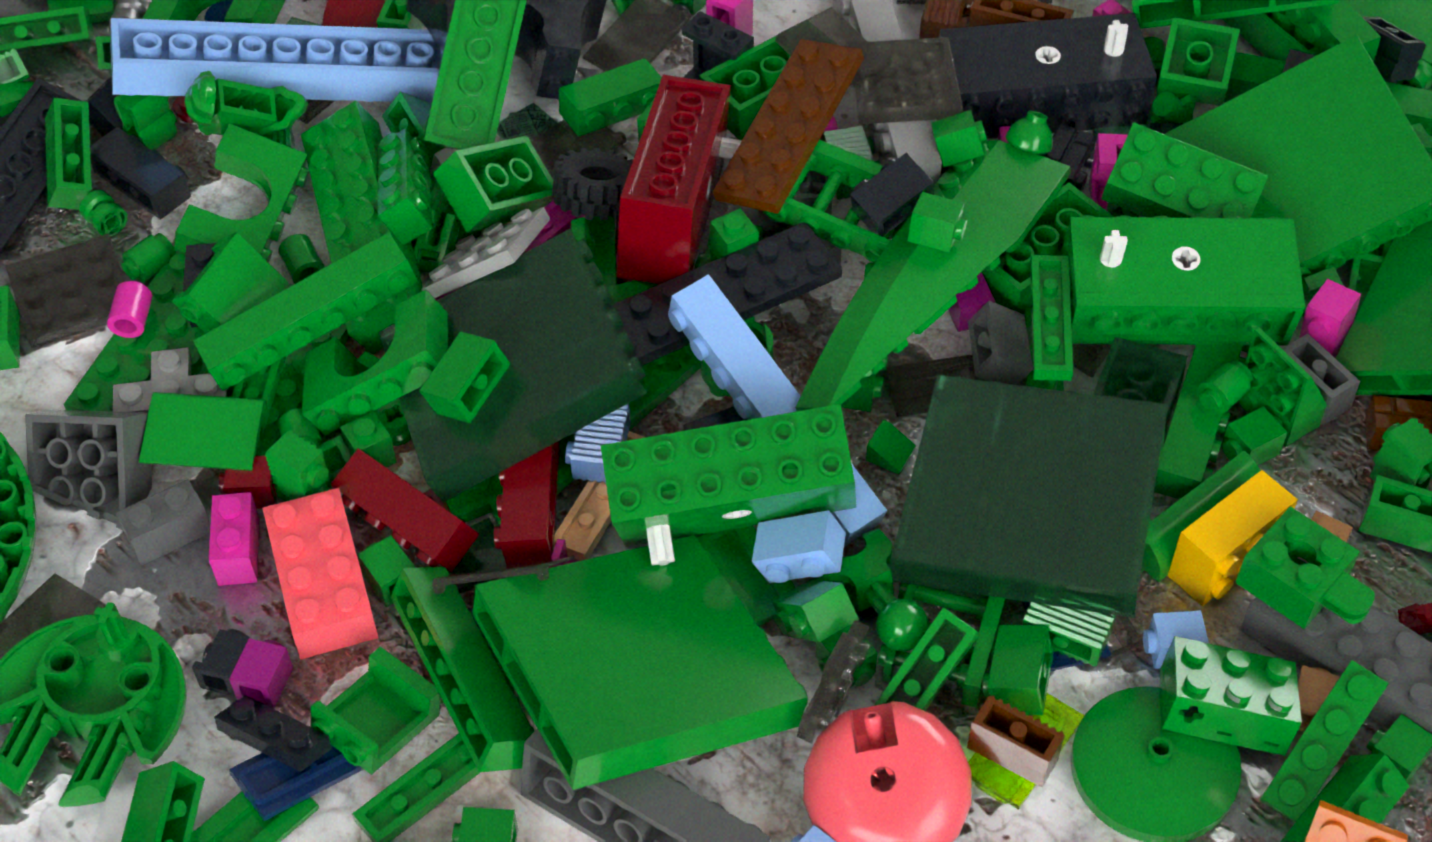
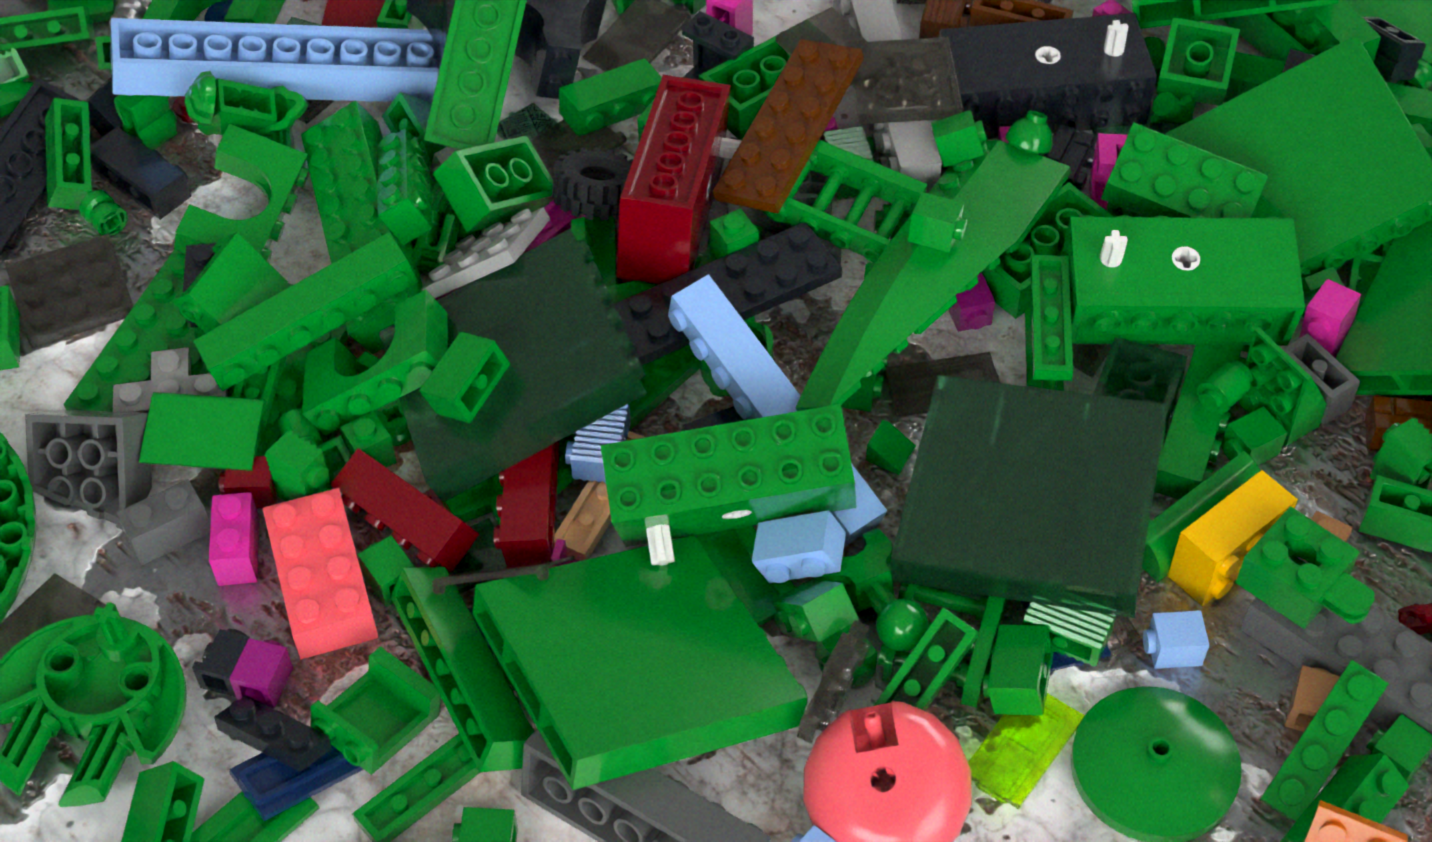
(129, 309): dark pink brick -> none
(147, 257): green brick -> none
(300, 257): green brick -> none
(890, 194): black brick -> none
(1000, 344): dark grey brick -> none
(1015, 741): reddish brown brick -> none
(1229, 696): green piece -> none

